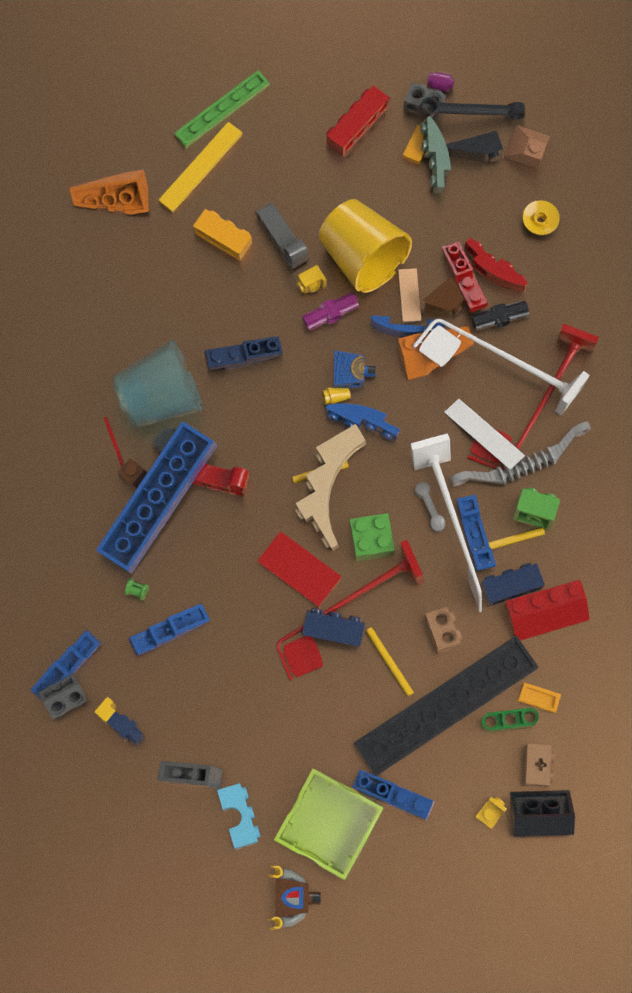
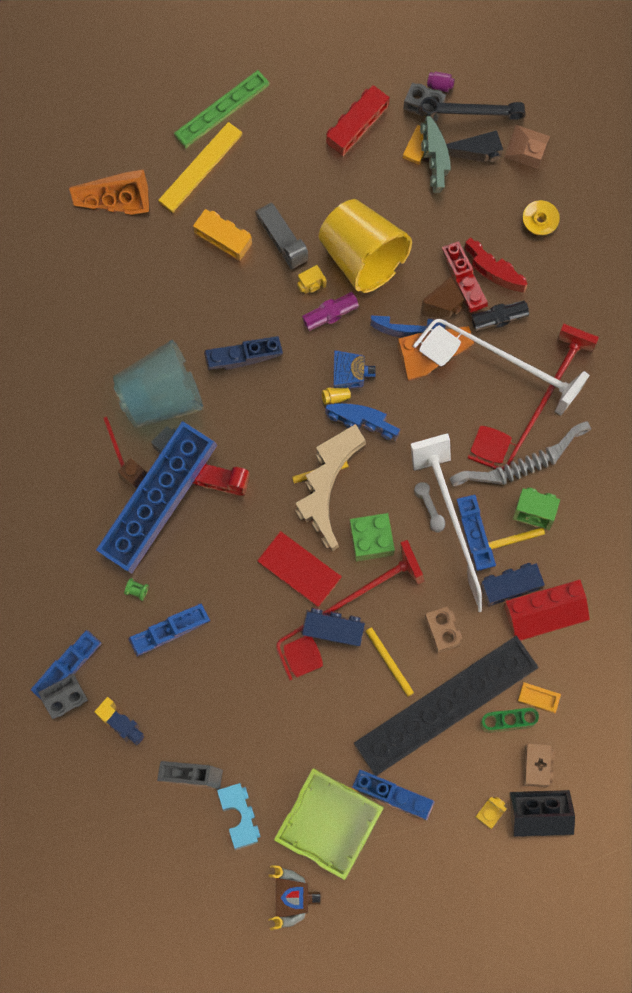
(409, 296): light nougat tile -> none
(484, 434): white sticker -> none

